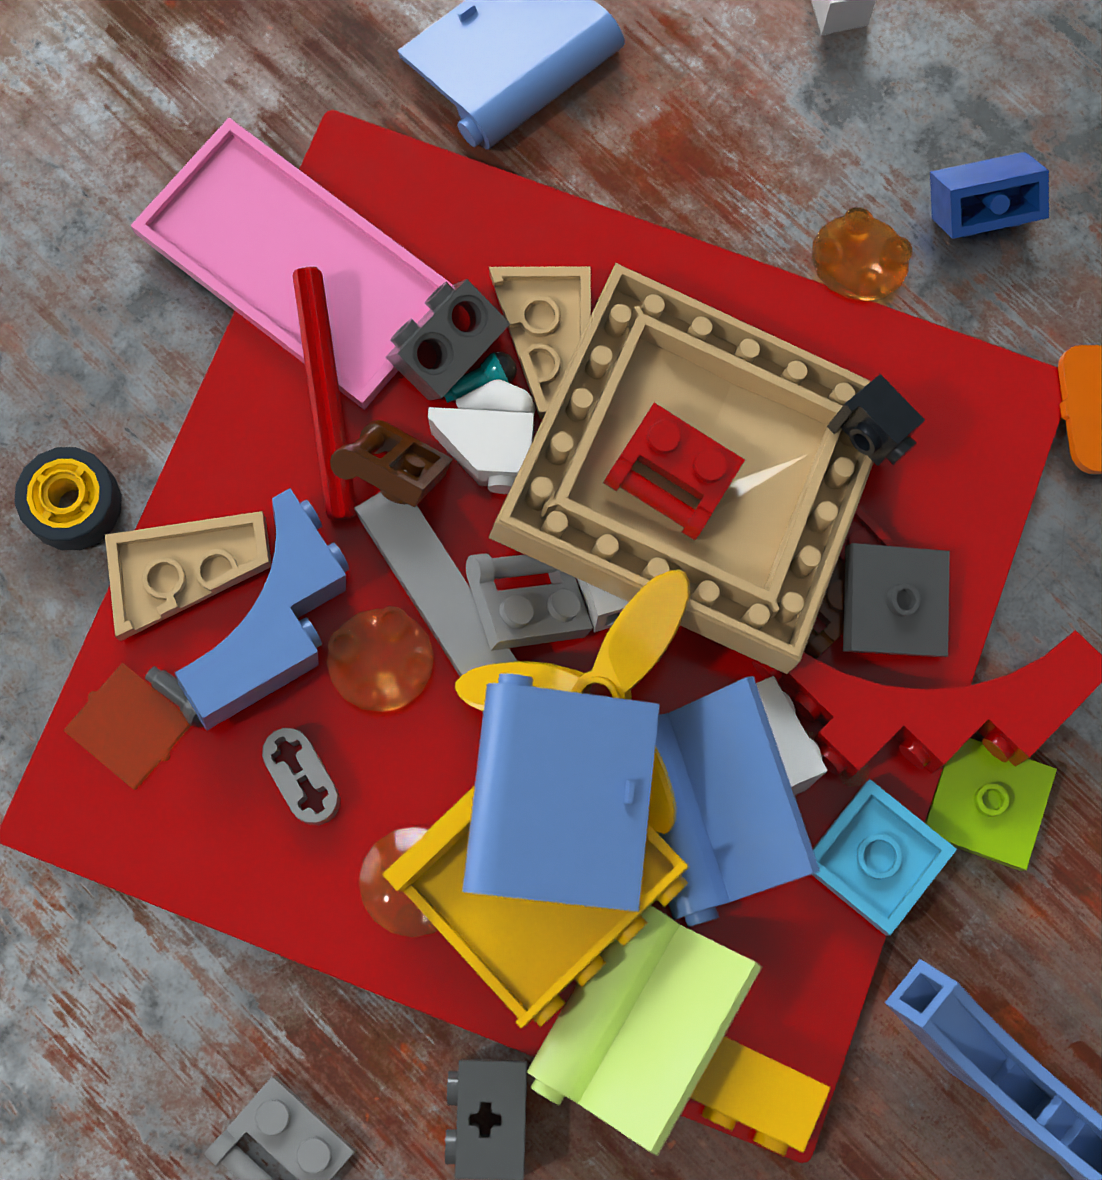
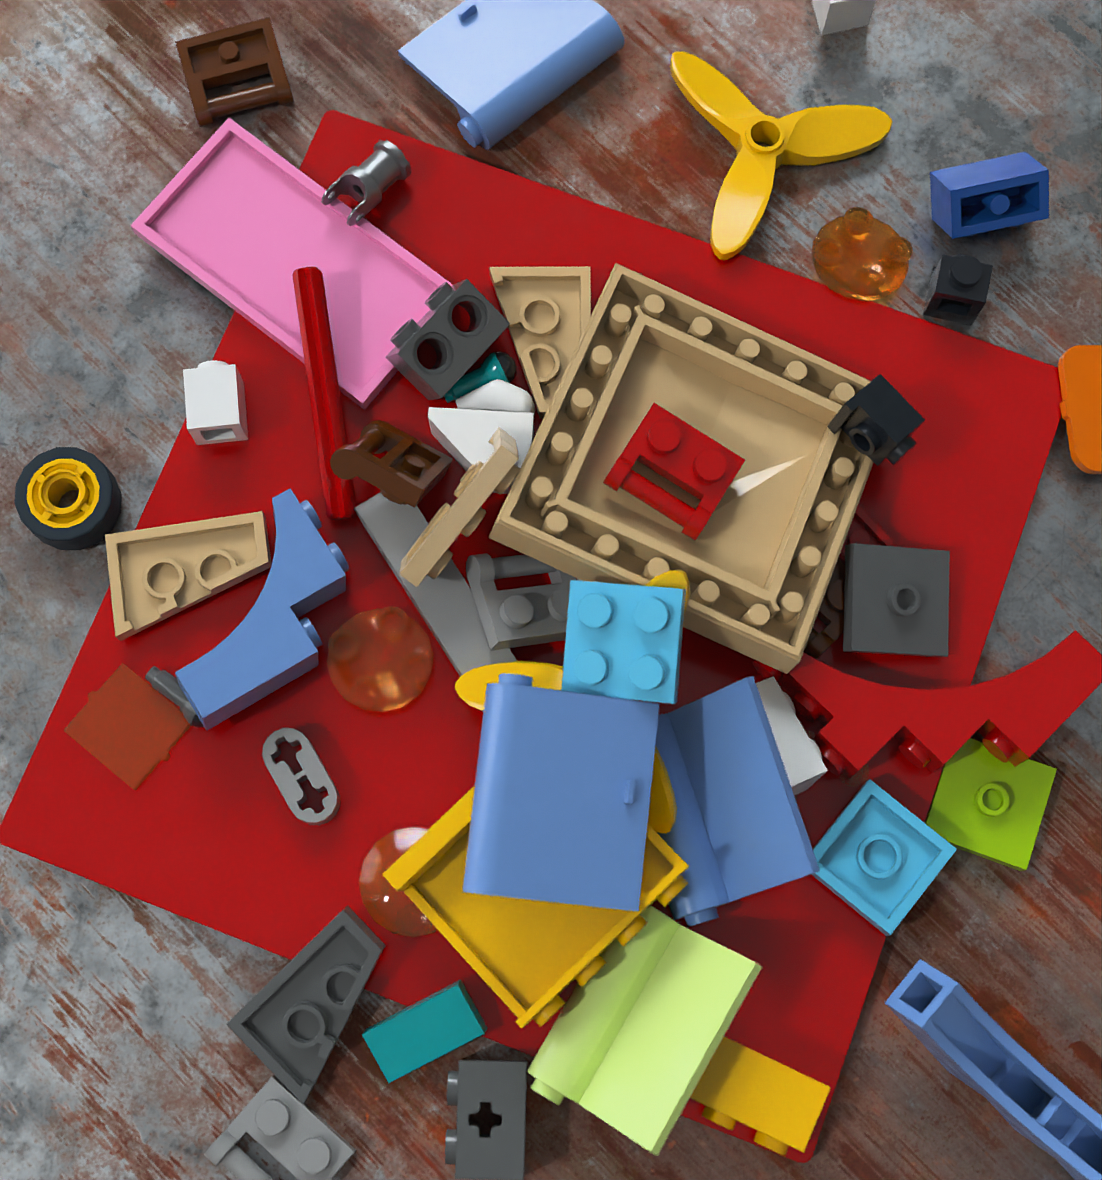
(215, 403): none -> white brick
(232, 57): none -> reddish brown plate
(308, 1003): none -> dark grey wing
(370, 179): none -> flat silver piece
(424, 1031): none -> teal tile
(430, 551): none -> tan wing
(623, 641): none -> medium azure plate
(799, 138): none -> yellow piece
(957, 279): none -> black brick

